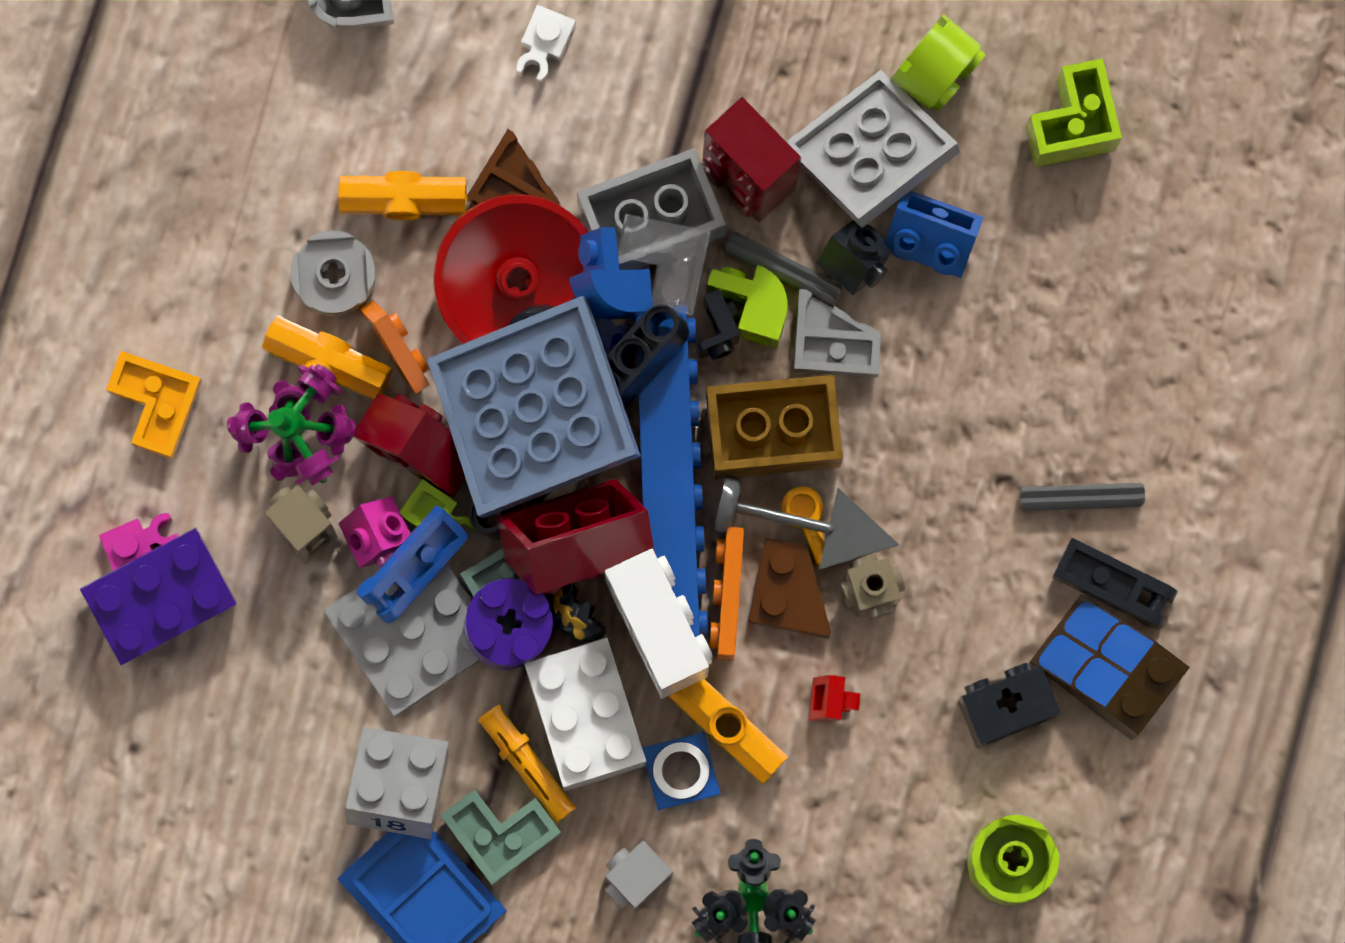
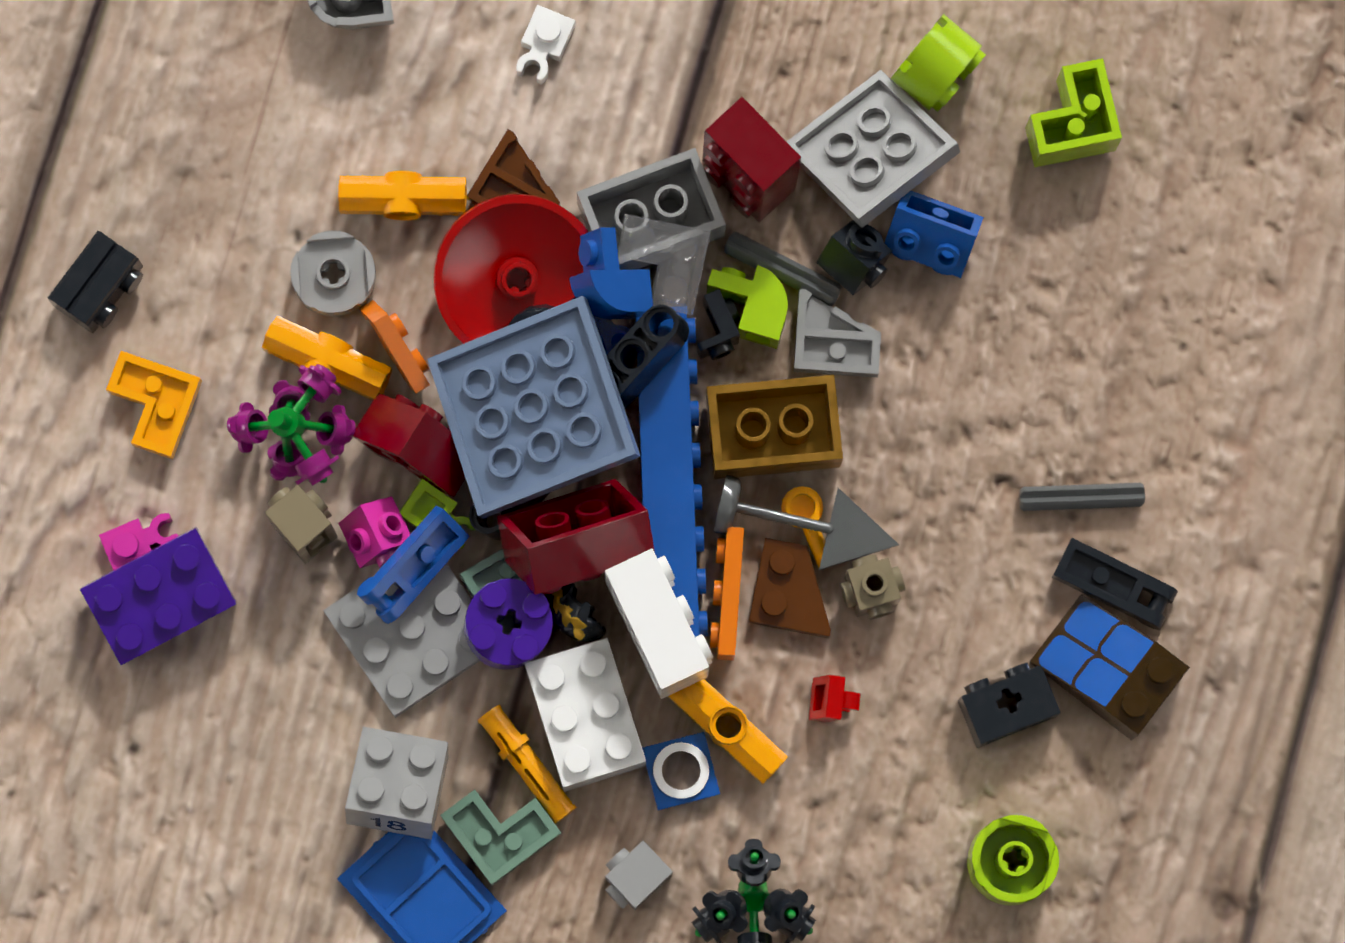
(97, 282): none -> black brick

